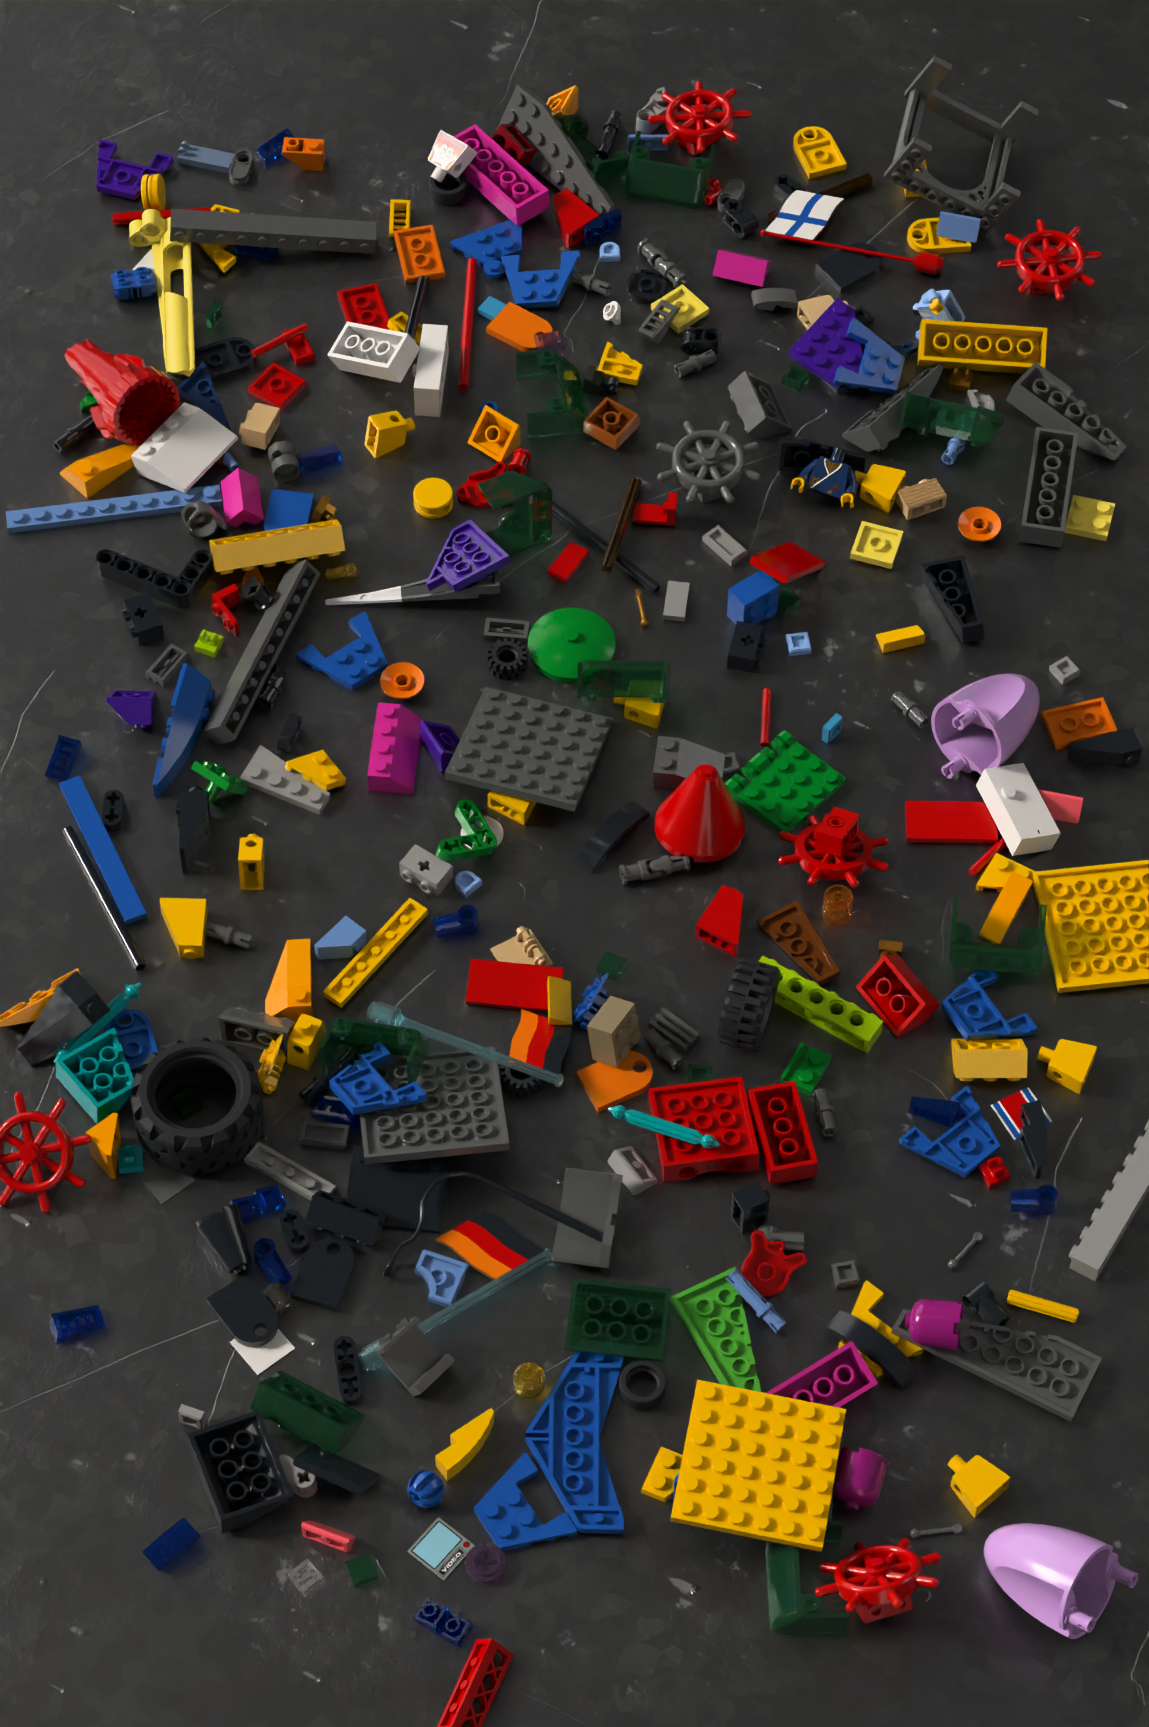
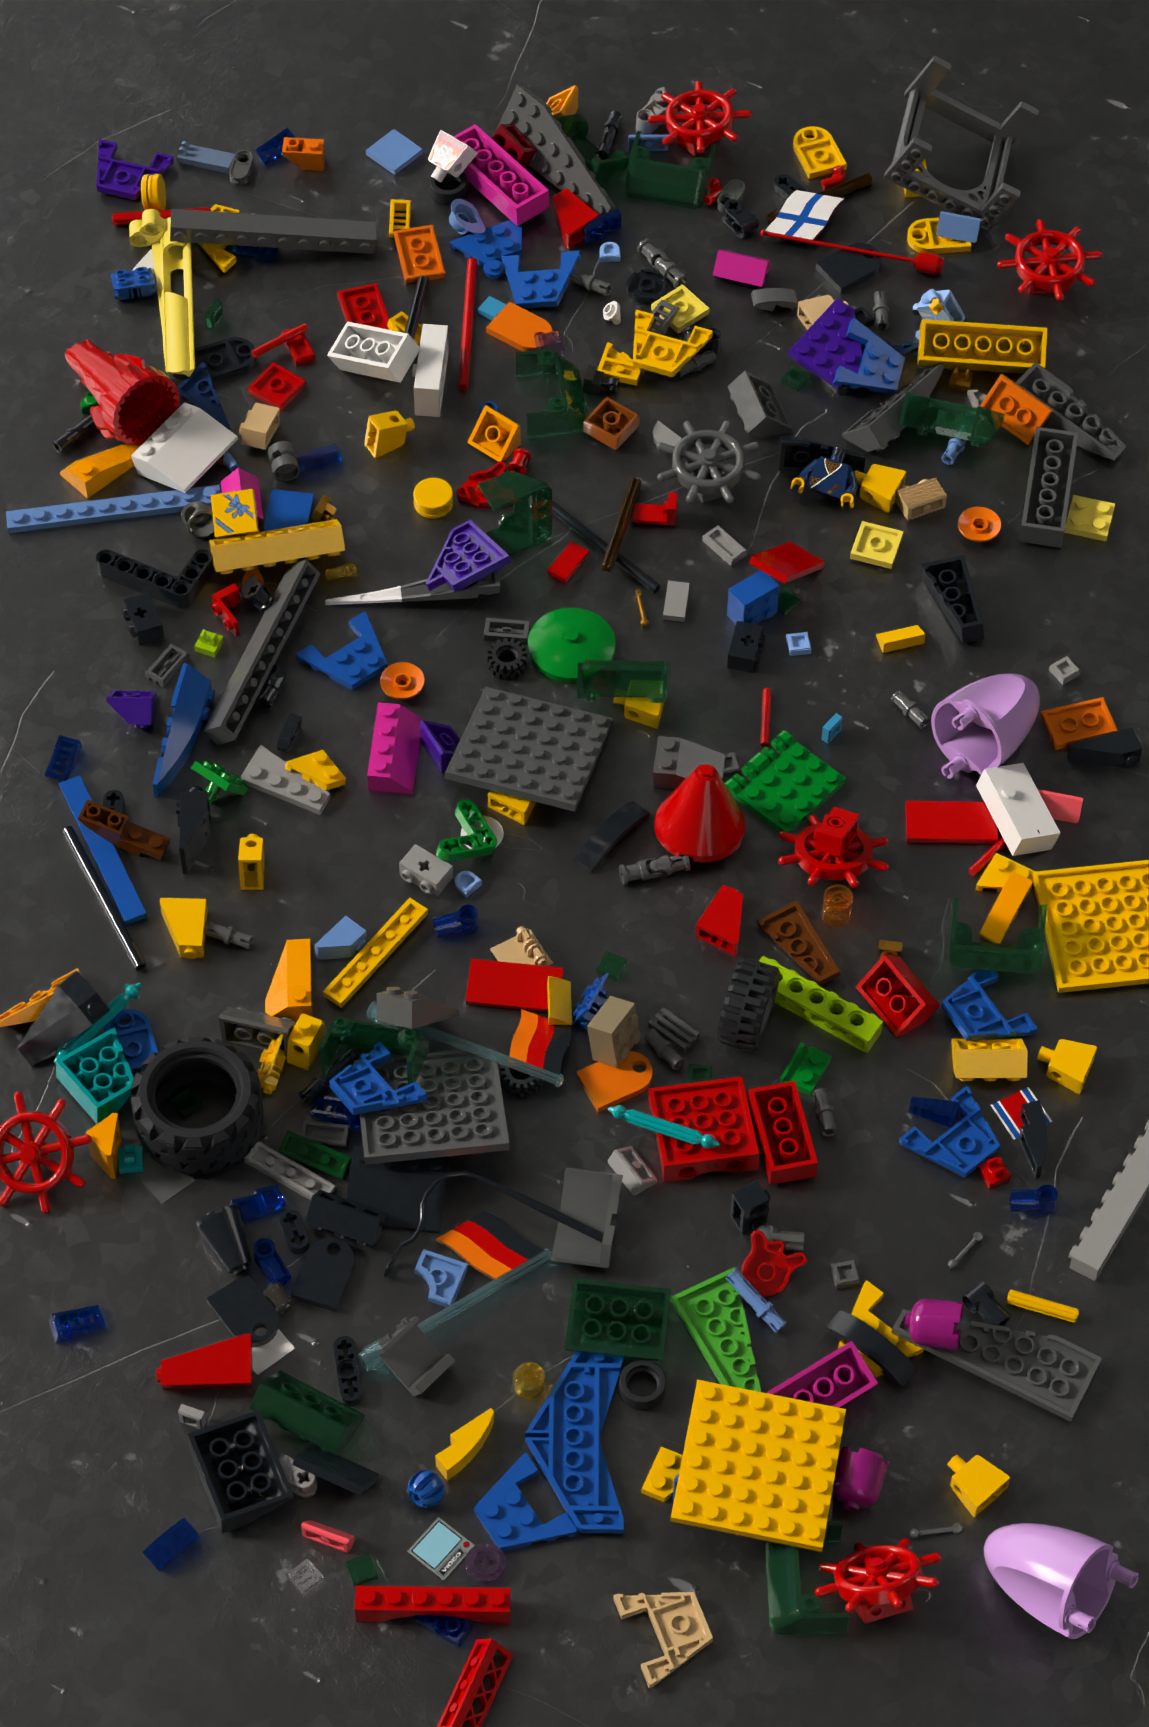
(122, 833): none -> reddish brown slope
(213, 1366): none -> red slope
(234, 513): none -> yellow tile
(315, 1155): none -> dark green tile
(394, 151): none -> medium blue tile
(410, 1009): none -> dark grey slope
(465, 218): none -> medium blue piece
(471, 1603): none -> red arch
(663, 353): none -> yellow wing
(665, 435): none -> light grey tile
(678, 1627): none -> tan wing
(837, 178): none -> red arm
(881, 310): none -> dark grey pin
(1021, 409): none -> orange tile

